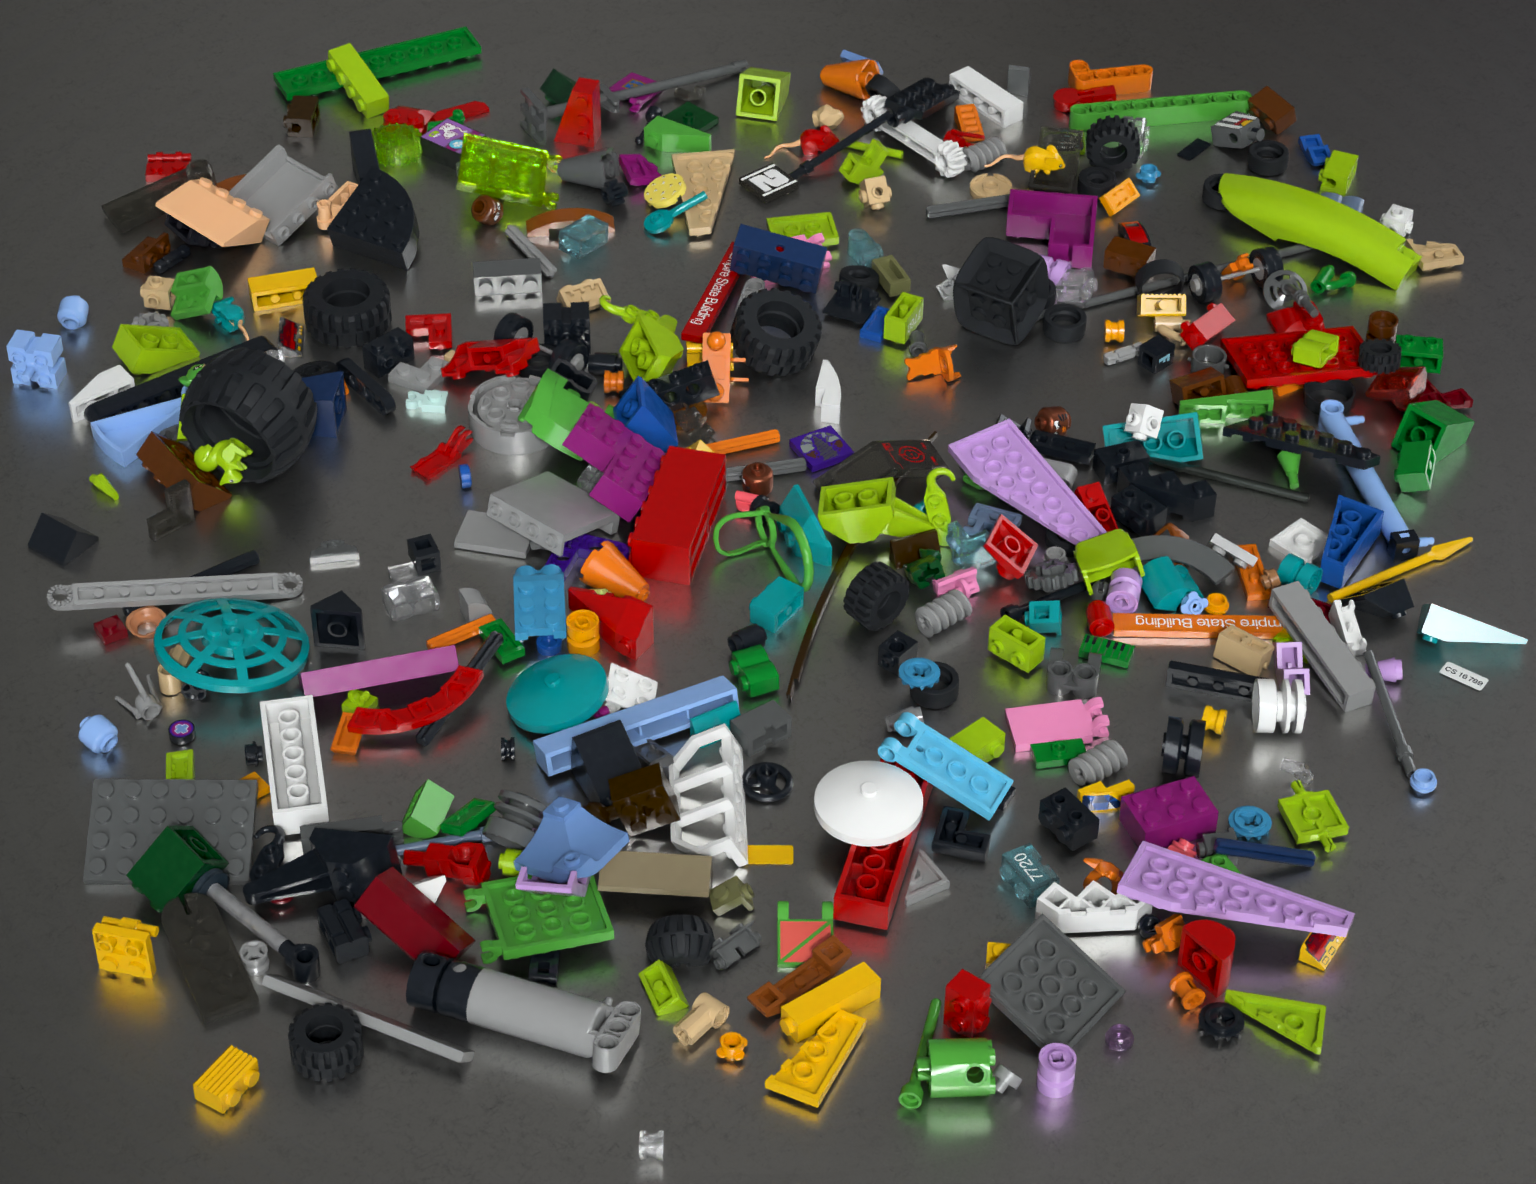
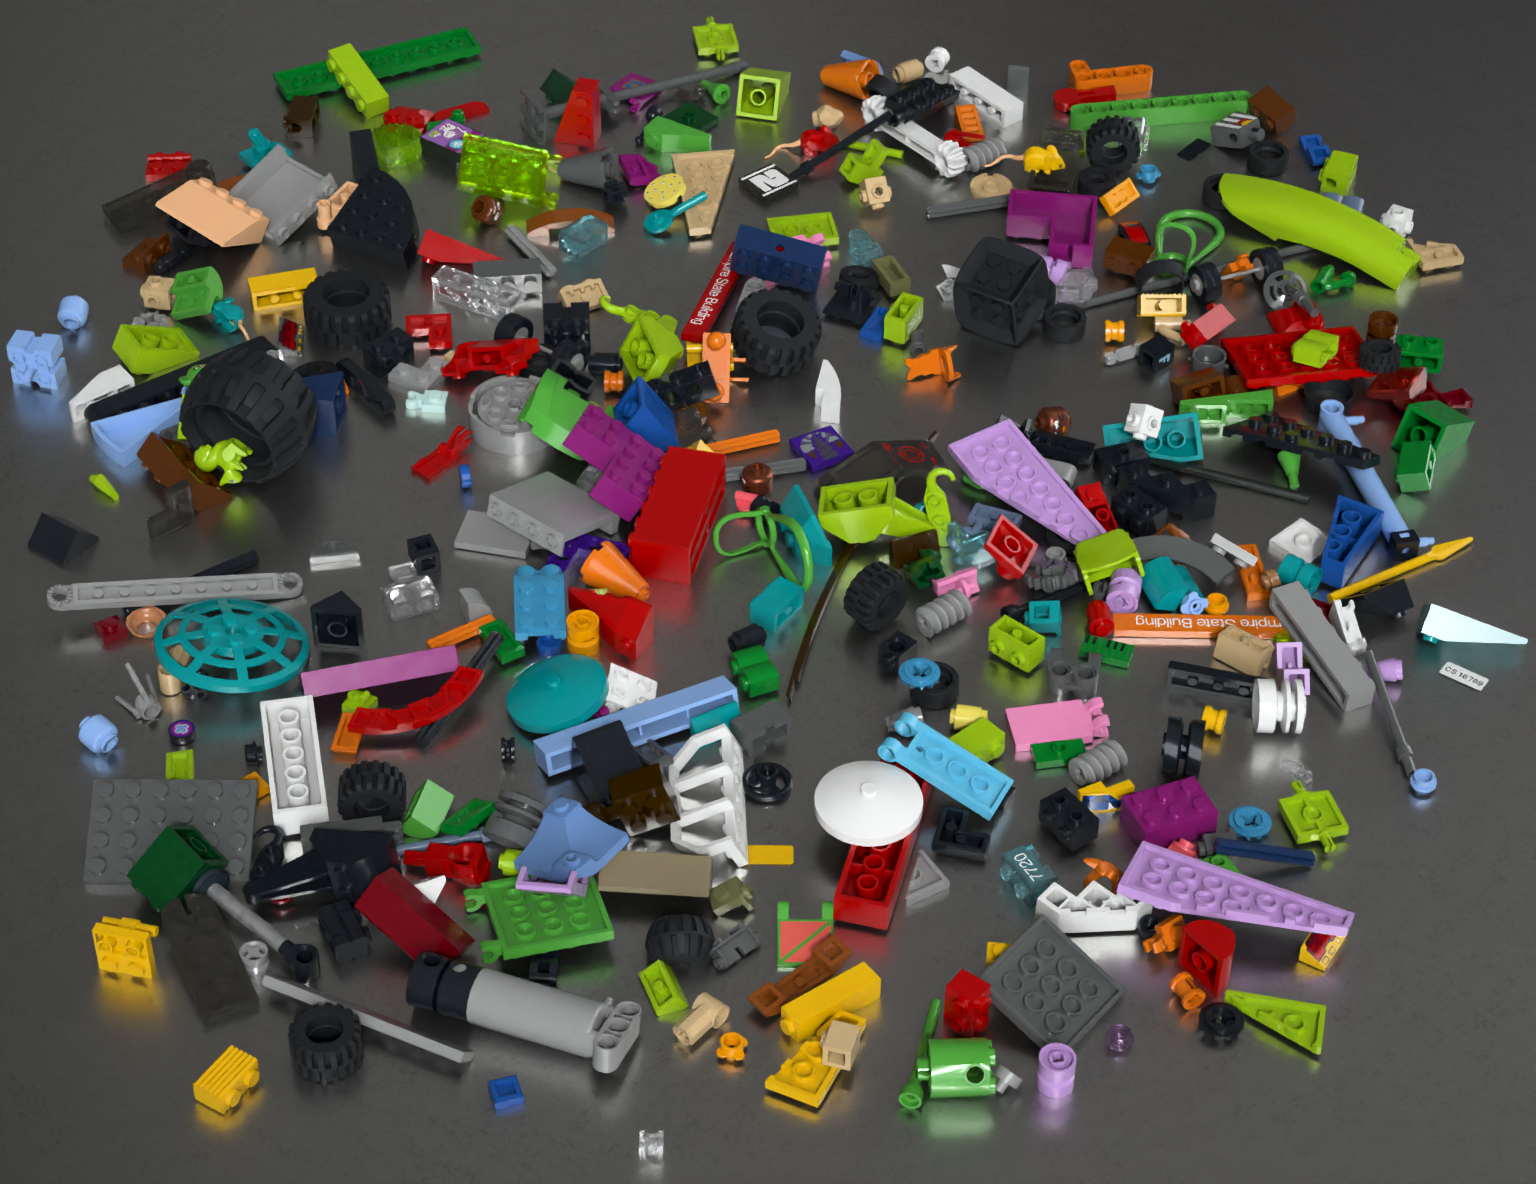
(260, 149): none -> teal piece
(372, 791): none -> black tyre
(449, 251): none -> red wedge
(474, 288): none -> clear fence
(505, 1092): none -> blue tile
(715, 39): none -> lime plate
(718, 91): none -> bright green cone
(840, 1045): none -> tan brick
(908, 71): none -> tan brick
(937, 54): none -> white wheel
(966, 715): none -> light yellow brick
(1165, 222): none -> bright green animal

